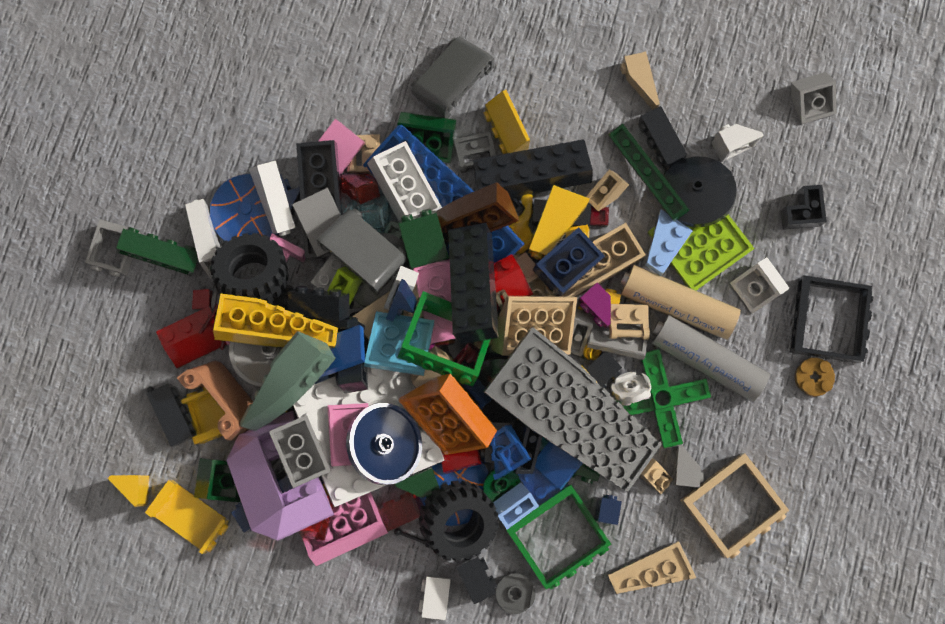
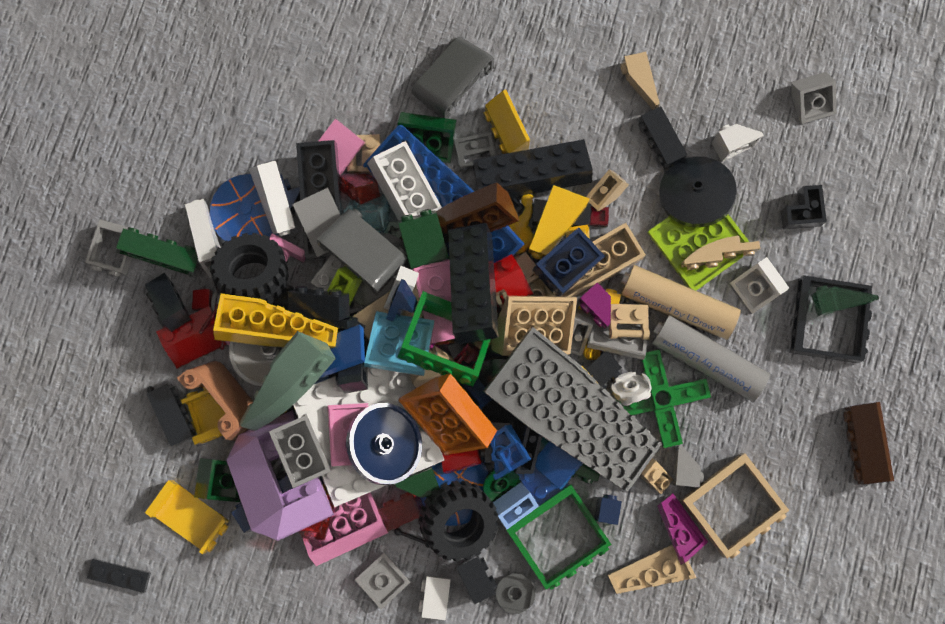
(118, 575): none -> black plate
(133, 487): yellow slope -> none
(167, 302): none -> black brick
(382, 580): none -> light grey plate
(648, 172): dark green tile -> none
(666, 242): light blue wing -> none
(681, 529): none -> magenta wing
(713, 253): none -> tan slope
(807, 385): pearl gold plate -> none
(836, 299): none -> clear green slope
(868, 443): none -> reddish brown slope

